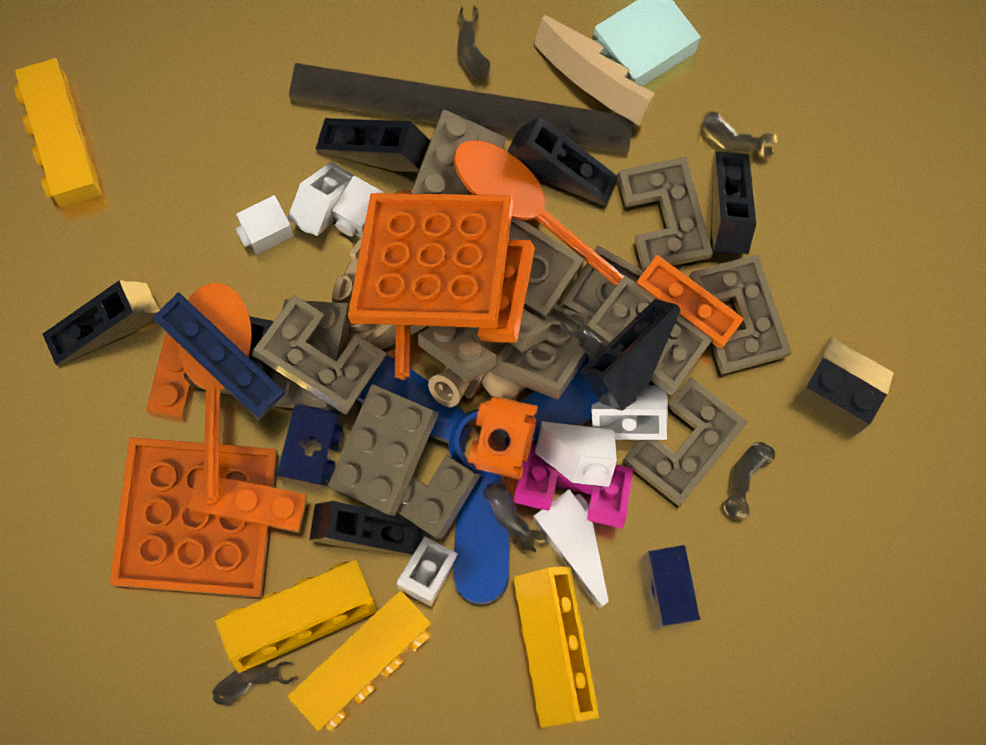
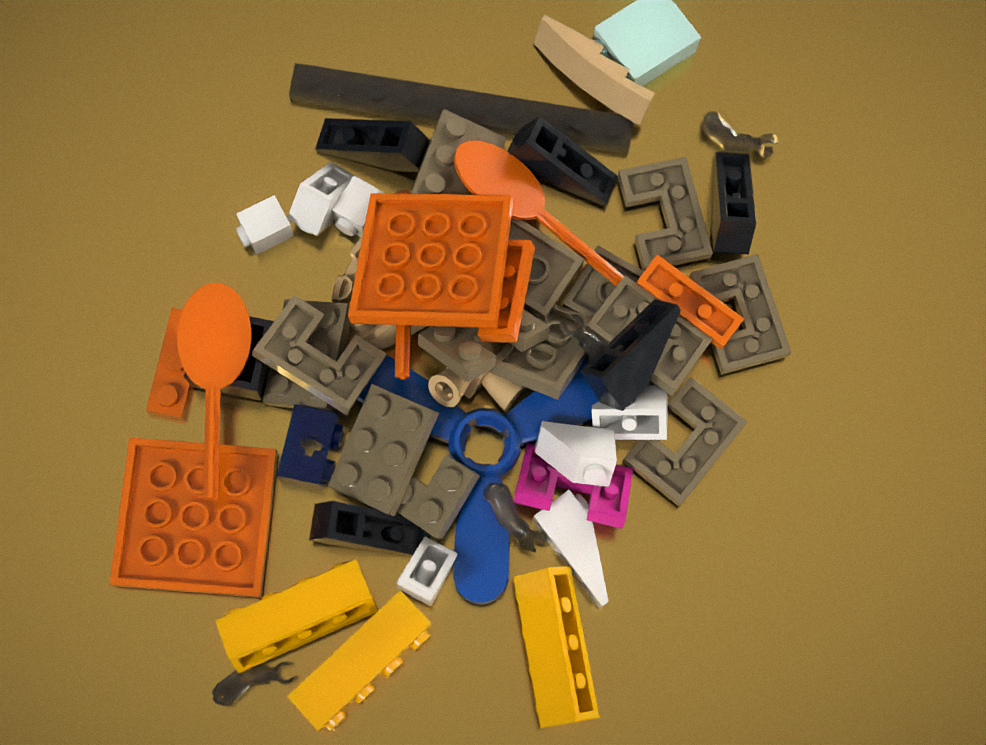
(56, 132): yellow brick -> none
(101, 321): black slope -> none
(218, 356): dark blue tile -> none
(251, 503): orange plate -> none
(467, 51): clear smoke arm -> none
(515, 419): orange brick -> none
(671, 587): clear blue brick -> none
(742, 471): clear smoke arm -> none
(846, 385): black slope -> none

